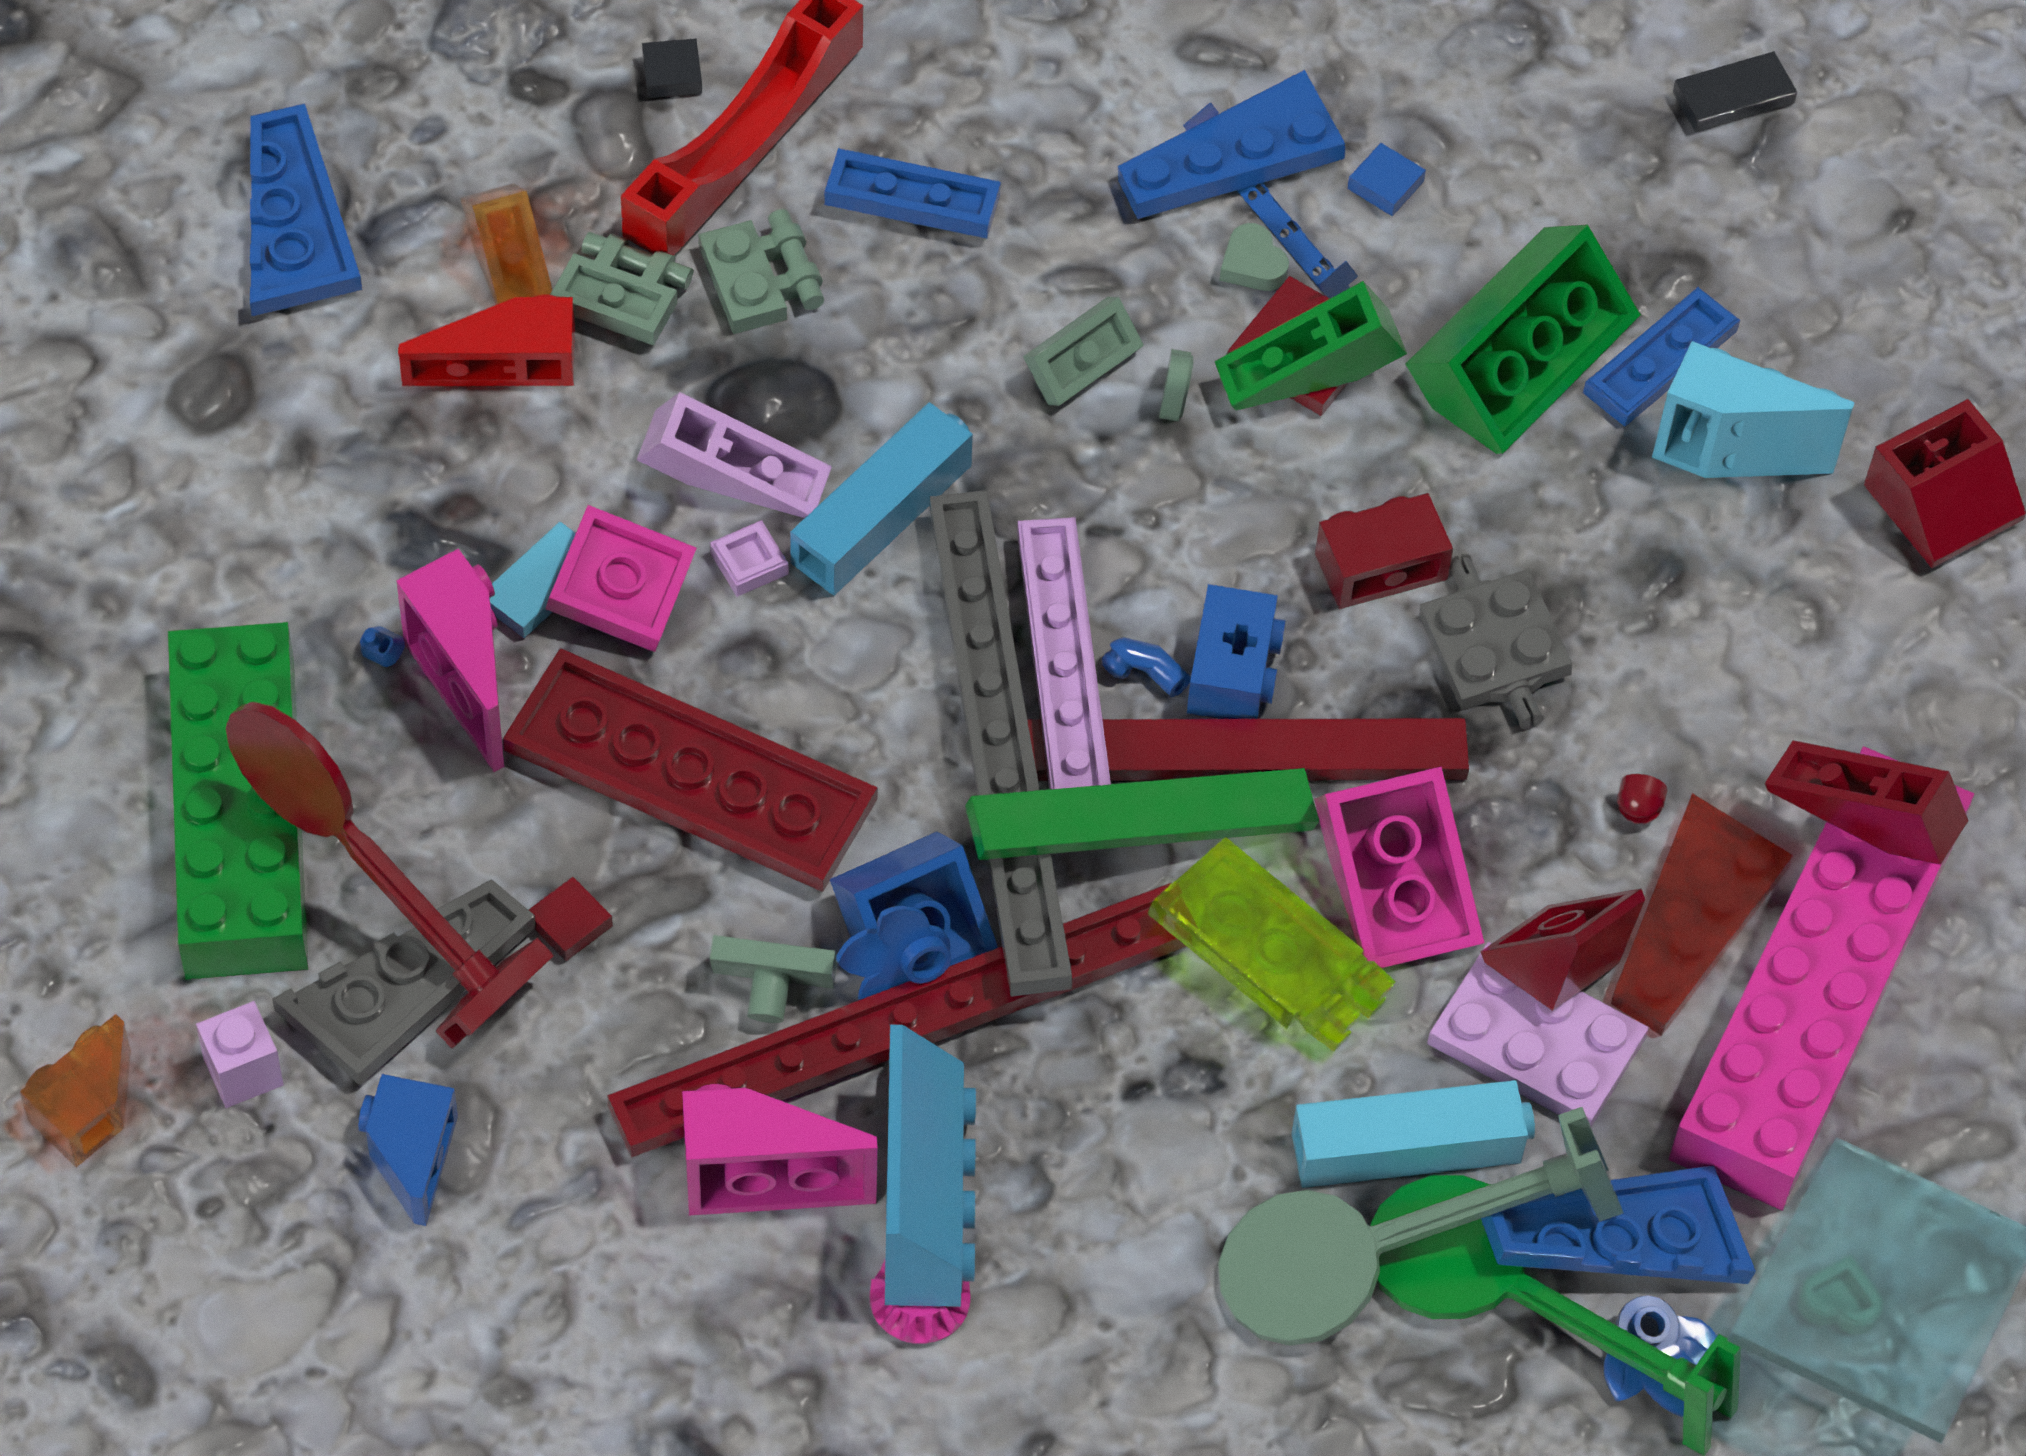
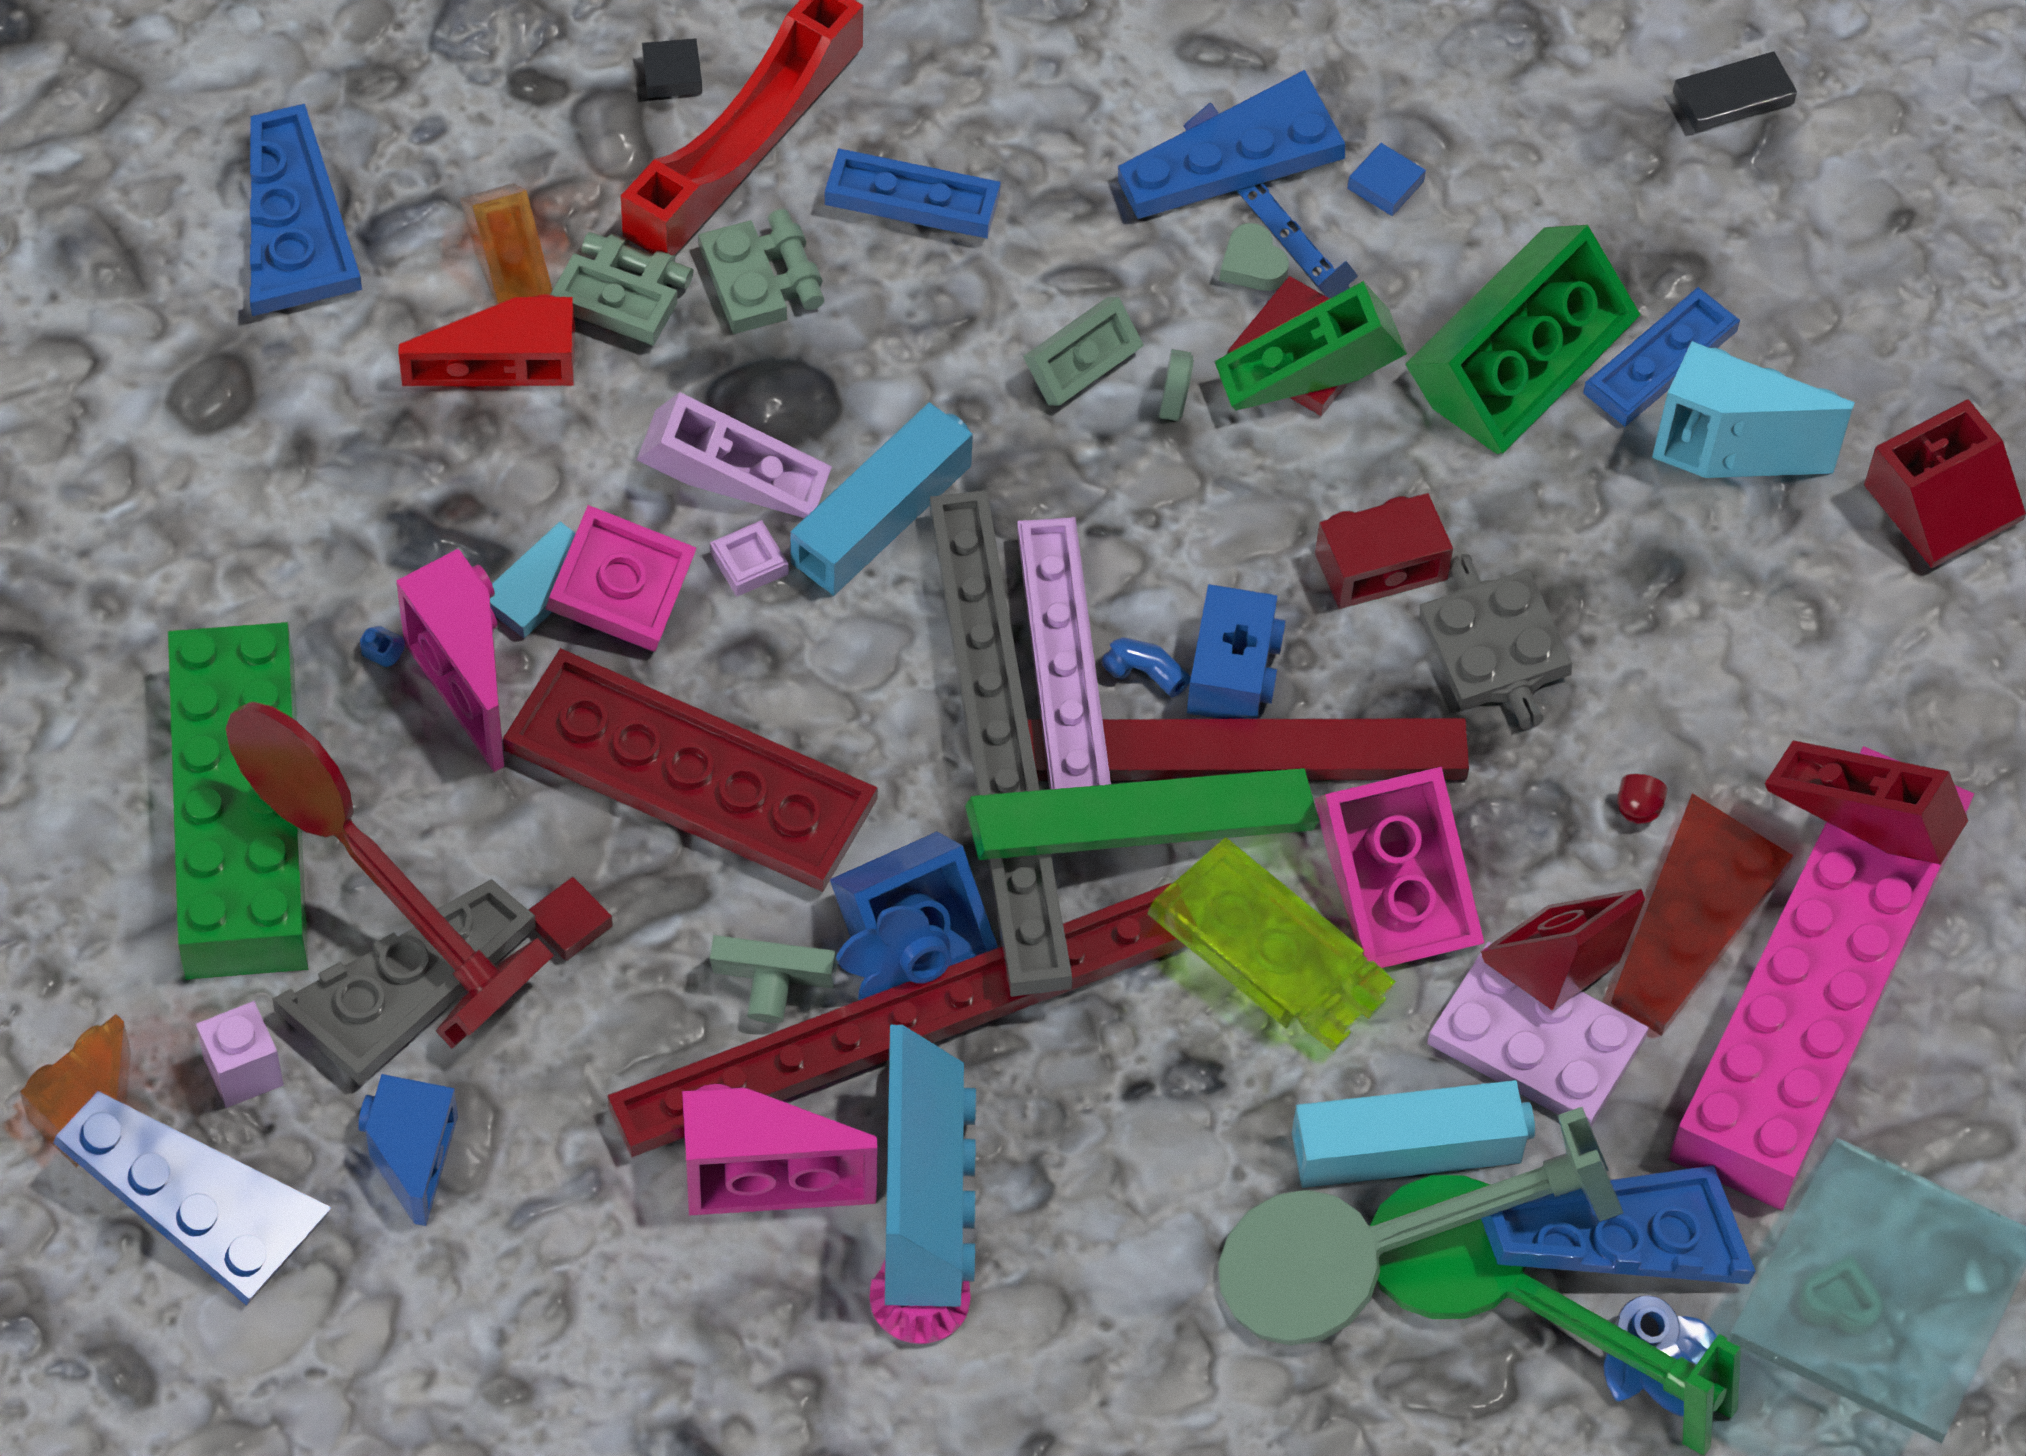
(199, 1199): none -> wing

